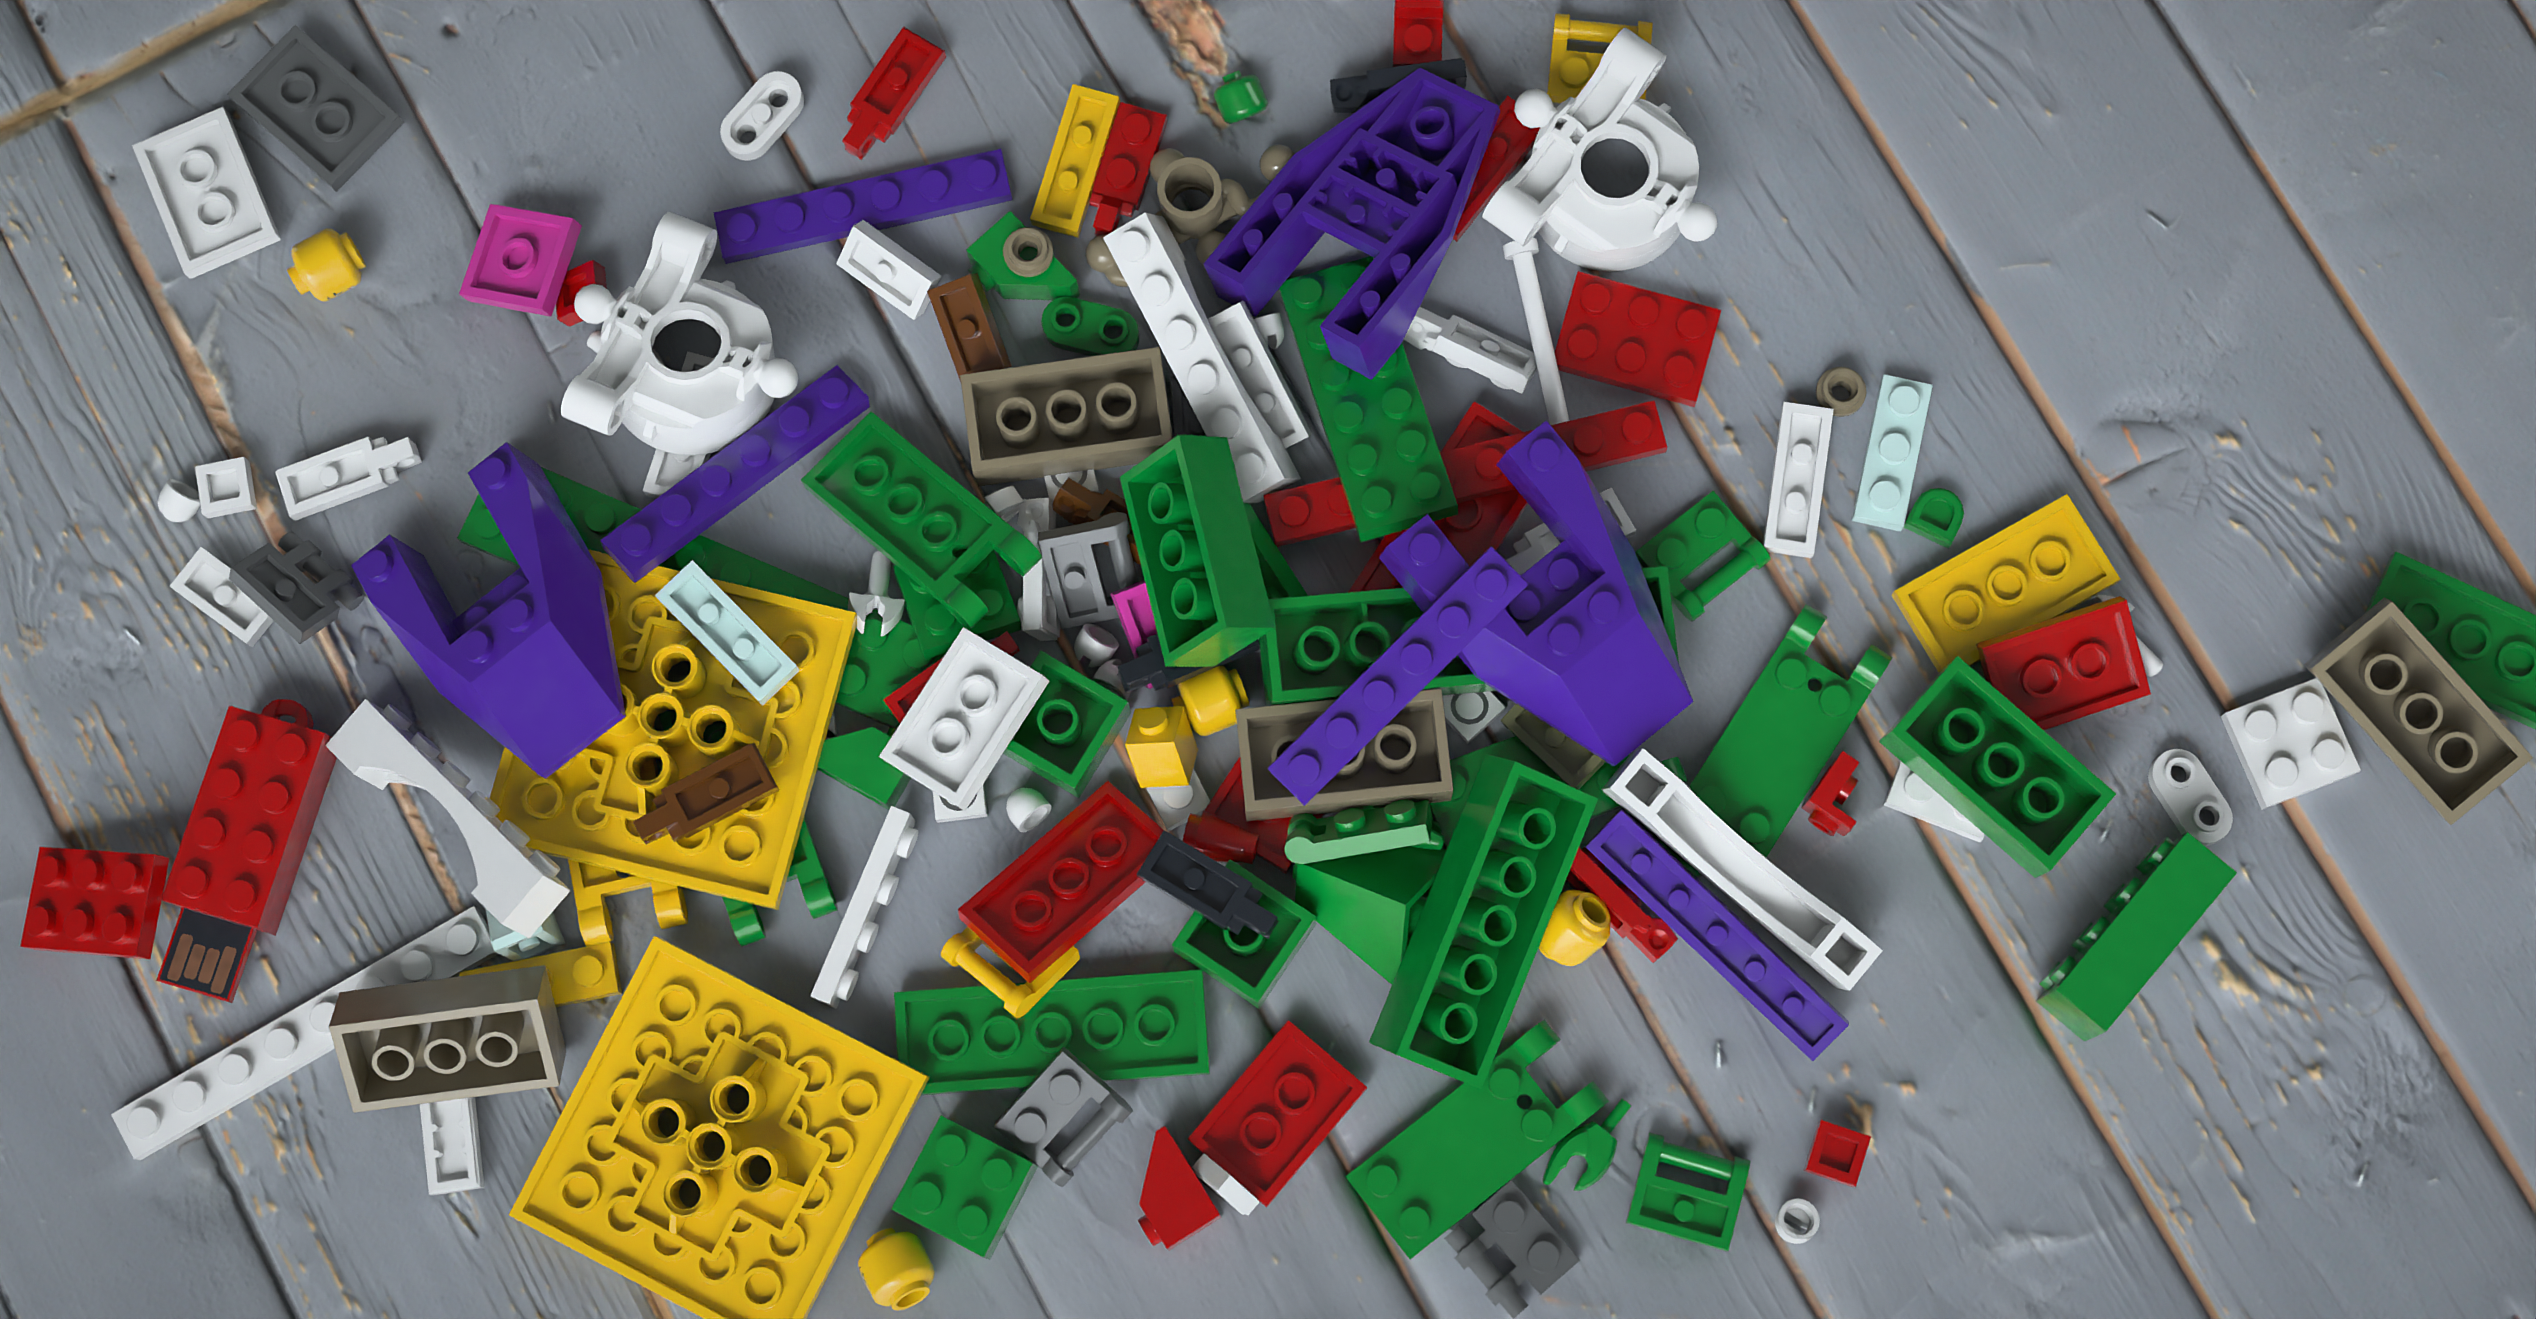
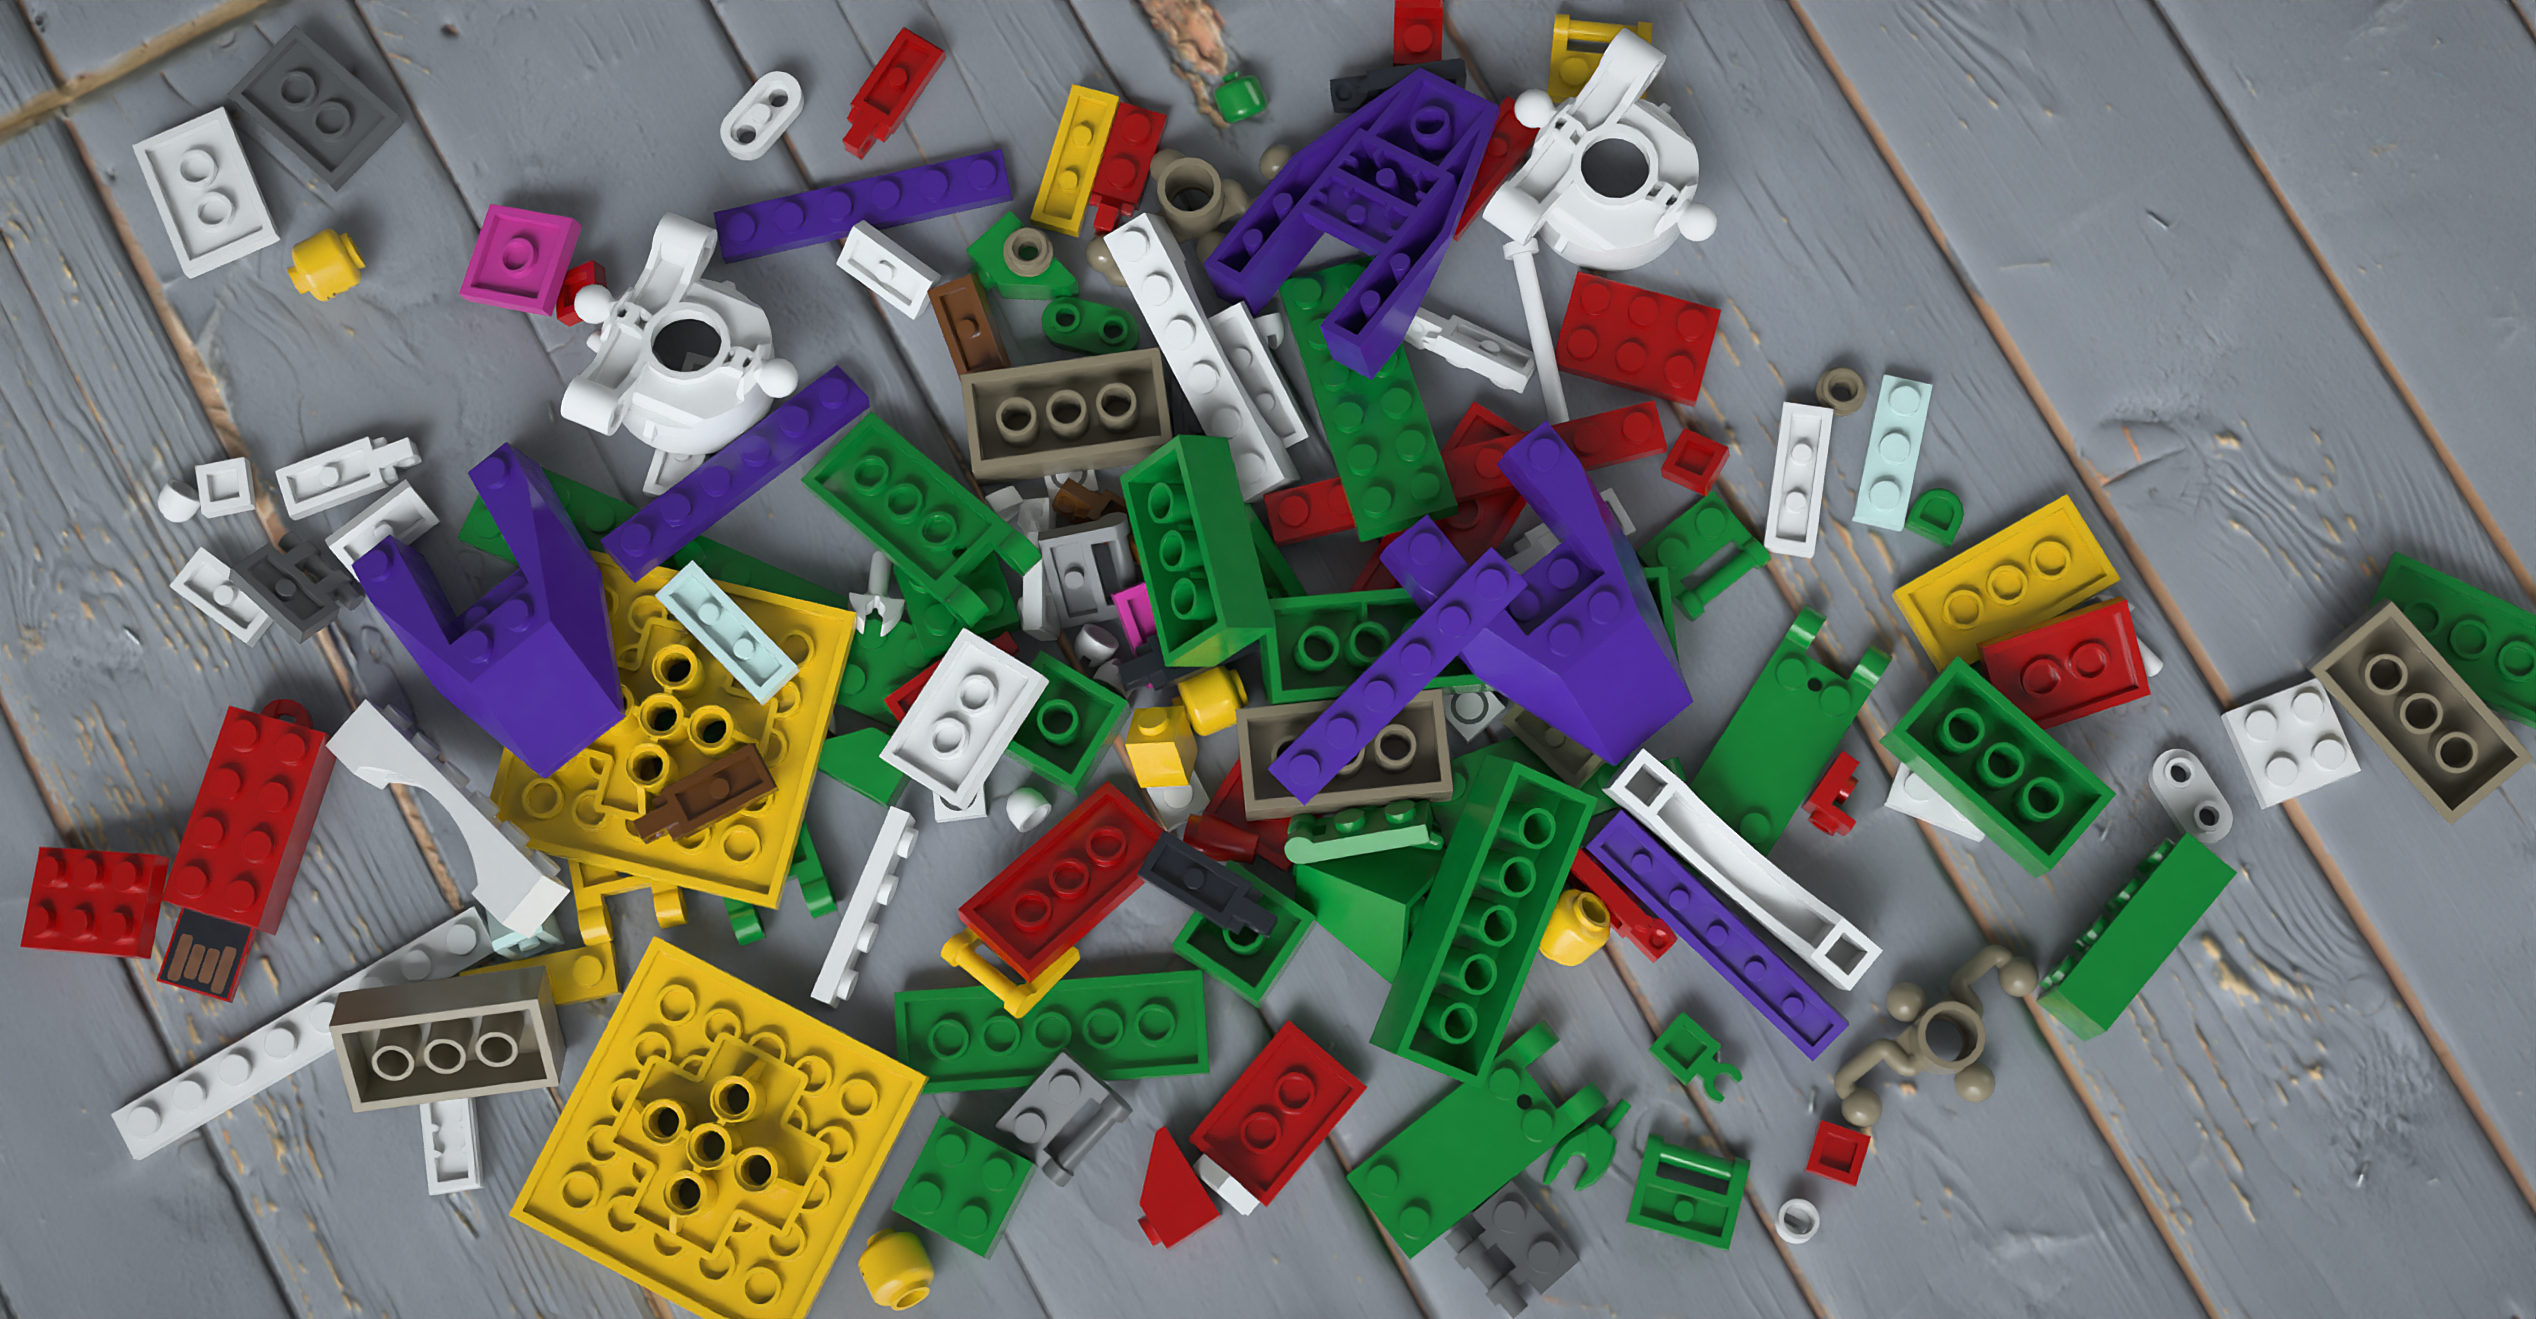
(396, 513): none -> white plate
(1688, 1053): none -> green plate
(1695, 462): none -> red plate
(1910, 1052): none -> dark tan wheel

